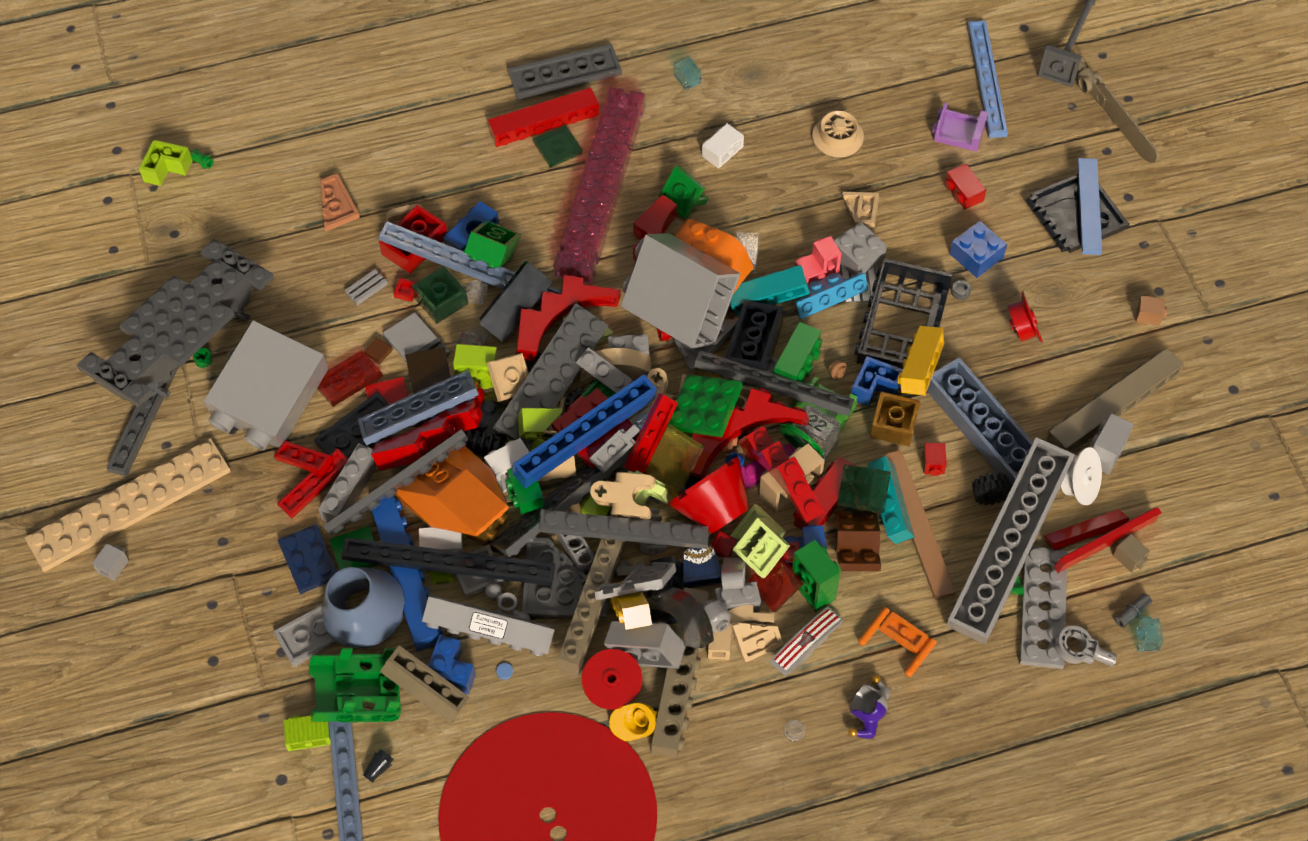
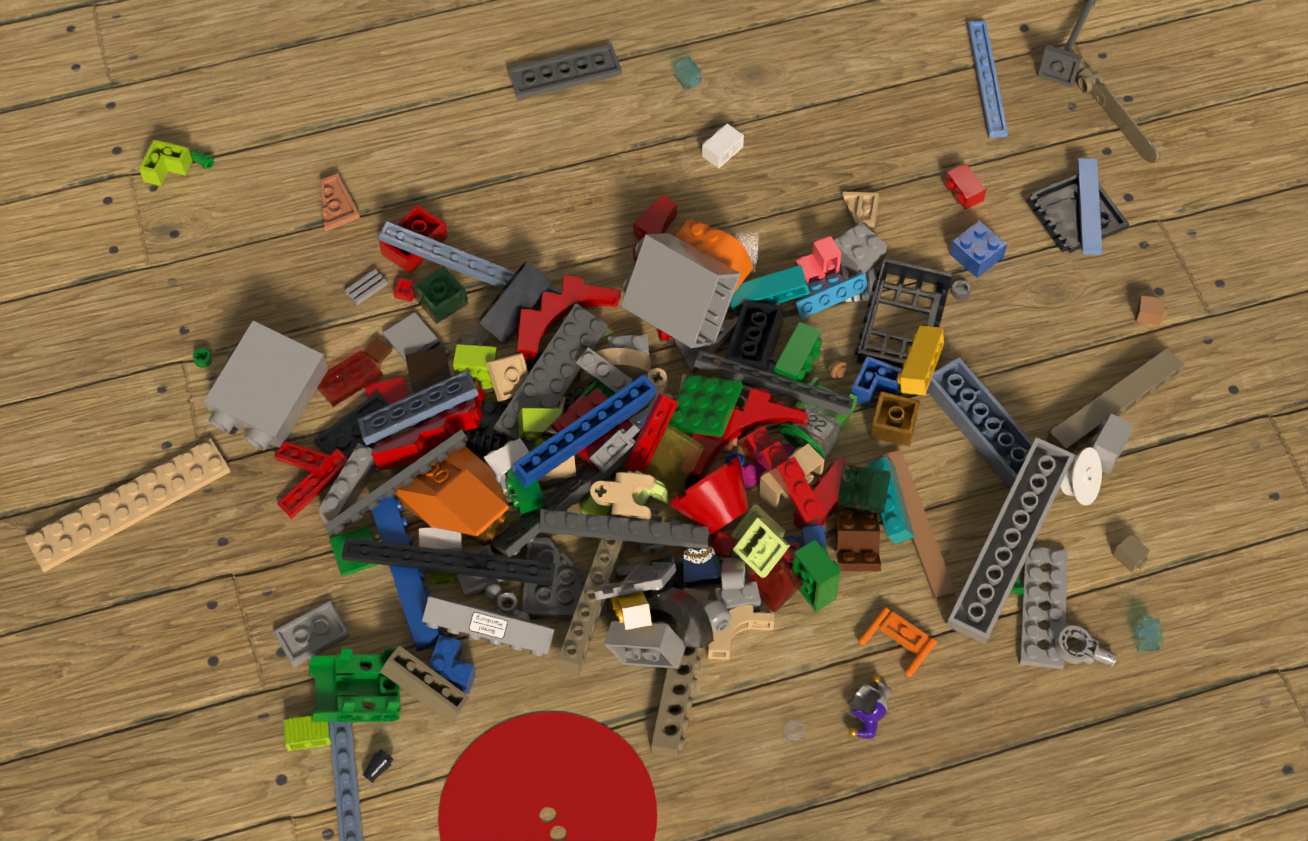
(110, 561): light grey brick -> none
(136, 432): dark grey plate -> none
(177, 324): dark grey piece -> none
(307, 558): dark blue plate -> none
(374, 618): sand blue cone -> none
(397, 214): tan tile -> none
(460, 233): blue arch -> none
(476, 292): clear tile -> none
(492, 244): green brick -> none
(504, 671): medium blue piece -> none
(543, 117): red brick -> none
(557, 146): clear green tile -> none
(577, 553): light grey beam -> none
(600, 185): clear pink brick -> none
(612, 679): red piece -> none
(633, 721): yellow piece -> none
(684, 191): green bracket -> none
(756, 639): tan wing -> none
(806, 641): slope -> none
(838, 134): tan piece -> none
(934, 458): red brick -> none
(959, 128): medium lavender panel -> none
(991, 488): black tyre -> none
(1024, 320): red piece -> none
(1086, 529): red tile -> none
(1107, 539): red tile -> none
(1133, 610): dark grey axle -> none

